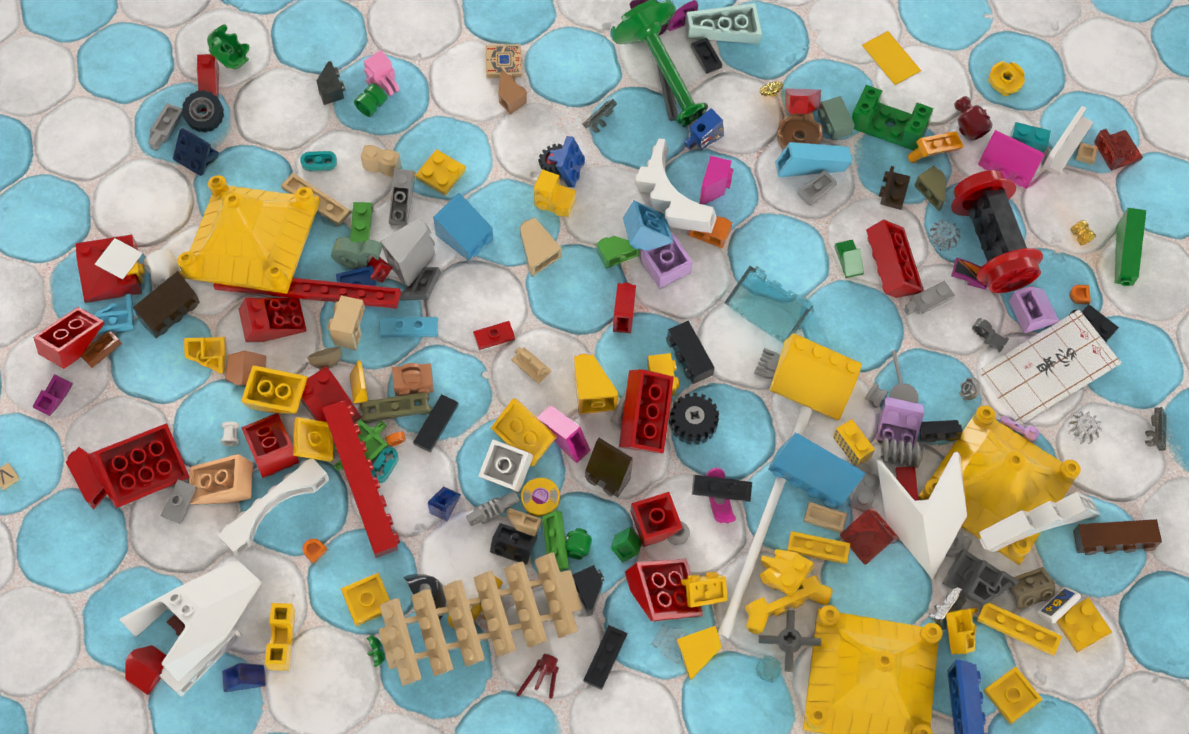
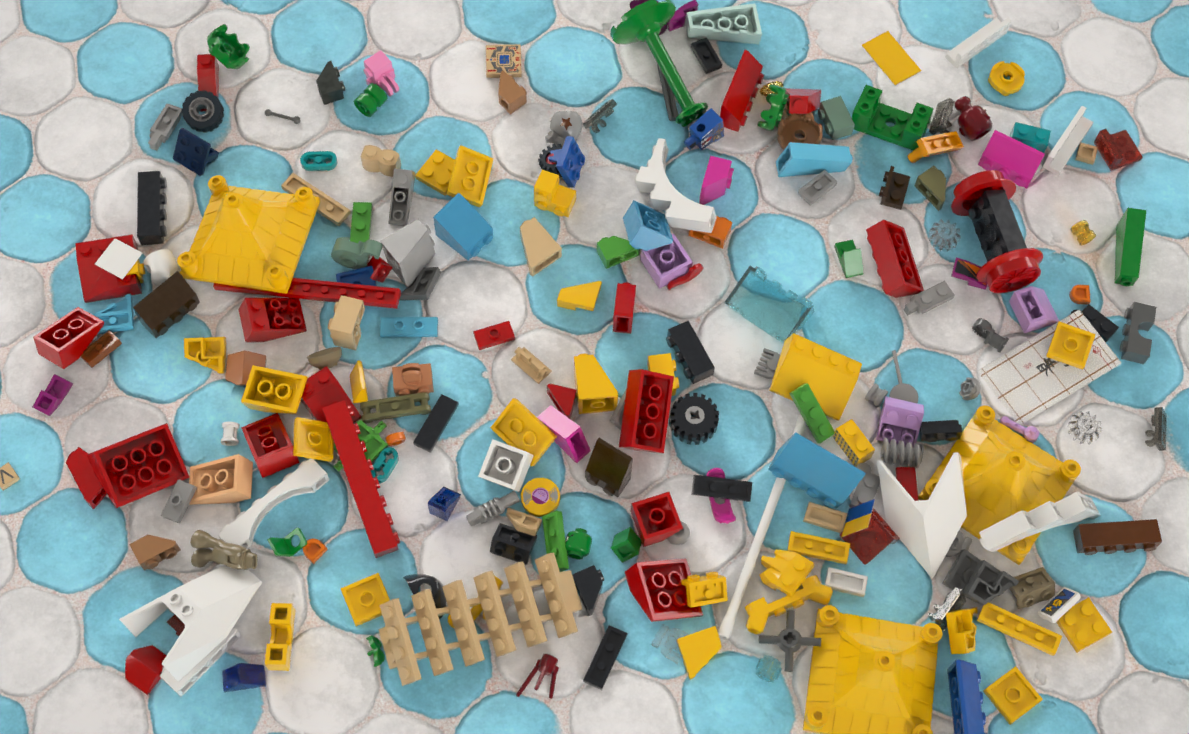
(151, 208): none -> black brick
(153, 549): none -> medium nougat slope
(223, 553): none -> dark tan piece
(284, 545): none -> green bracket
(296, 119): none -> dark grey hinge
(470, 175): none -> yellow plate
(562, 125): none -> light grey piece
(563, 398): none -> red slope
(579, 296): none -> yellow slope
(693, 272): none -> red piece
(741, 91): none -> red slope
(775, 113): none -> green plate
(812, 413): none -> bright green plate
(846, 582): none -> white tile
(858, 518): none -> sticker
(941, 116): none -> clear smoke plate
(978, 42): none -> white fence
(1070, 345): none -> yellow plate
(1134, 346): none -> dark grey arch

